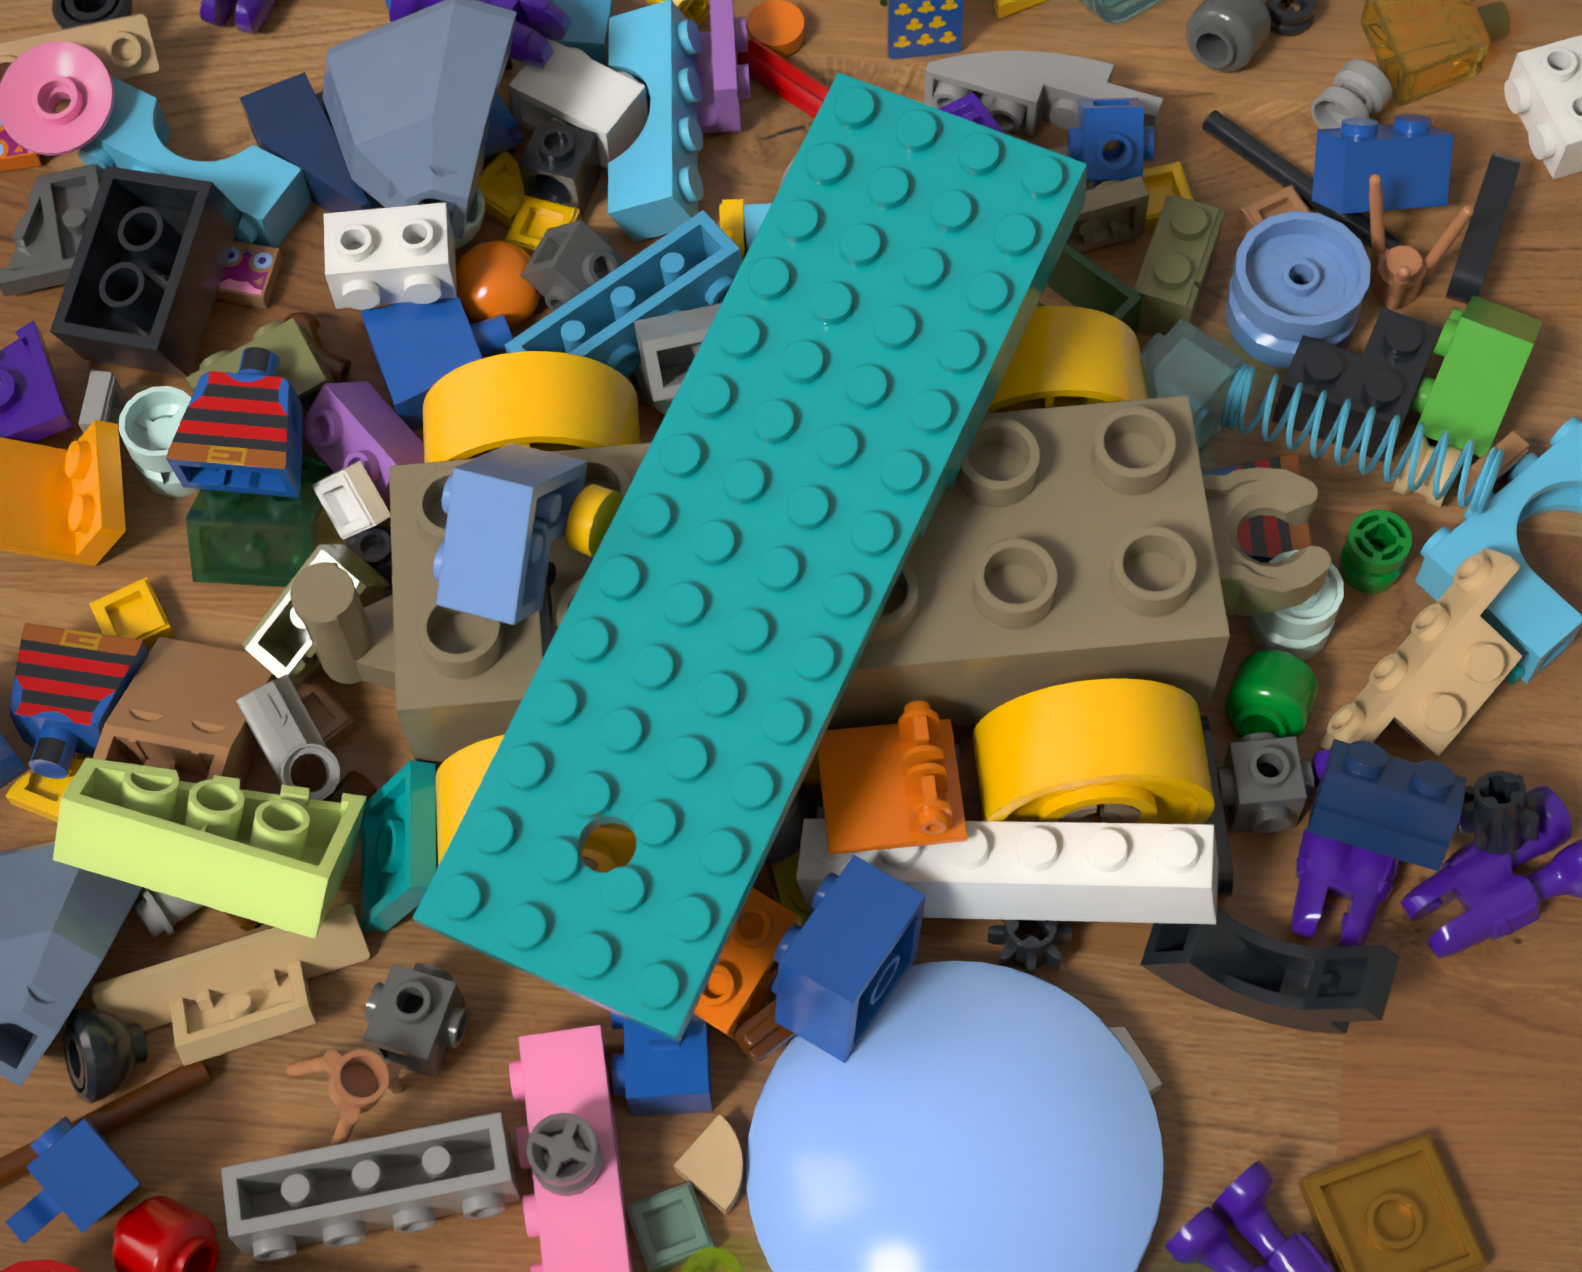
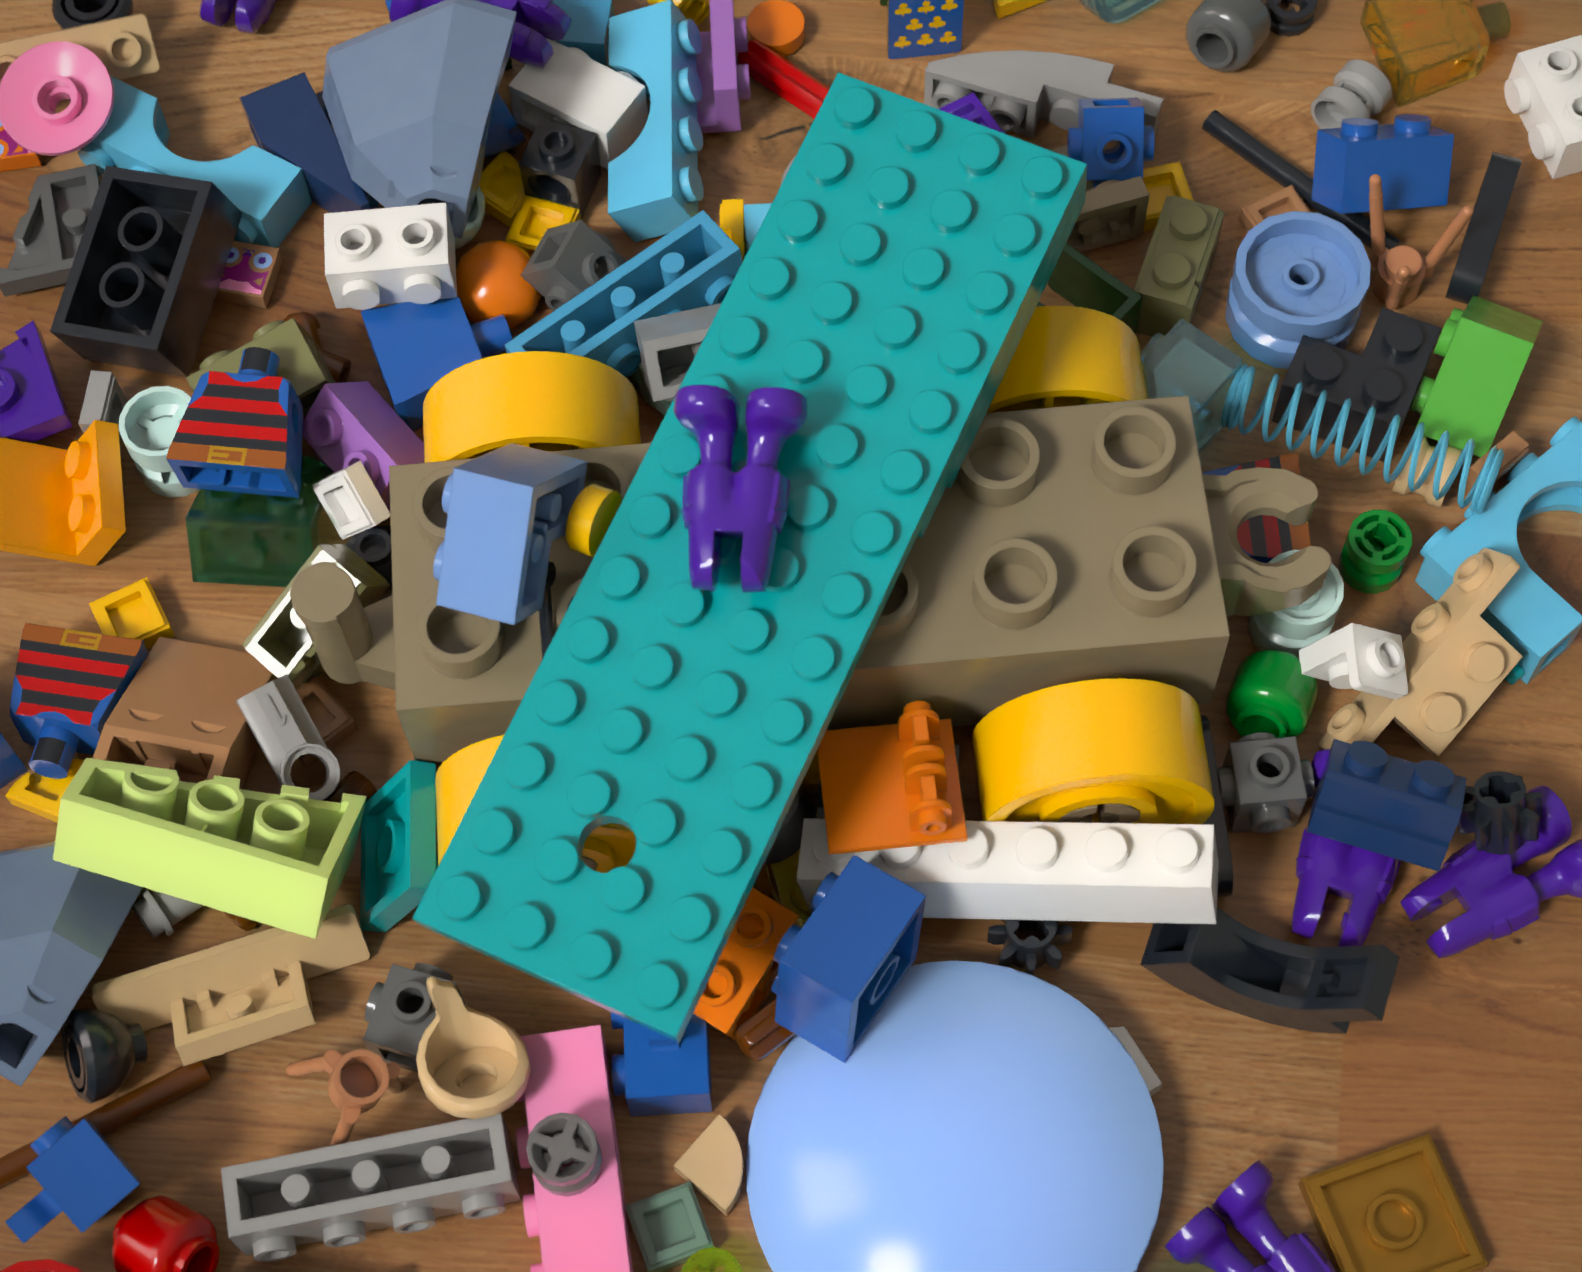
(469, 1059): none -> tan hat
(743, 502): none -> dark purple piece
(1359, 660): none -> white bracket

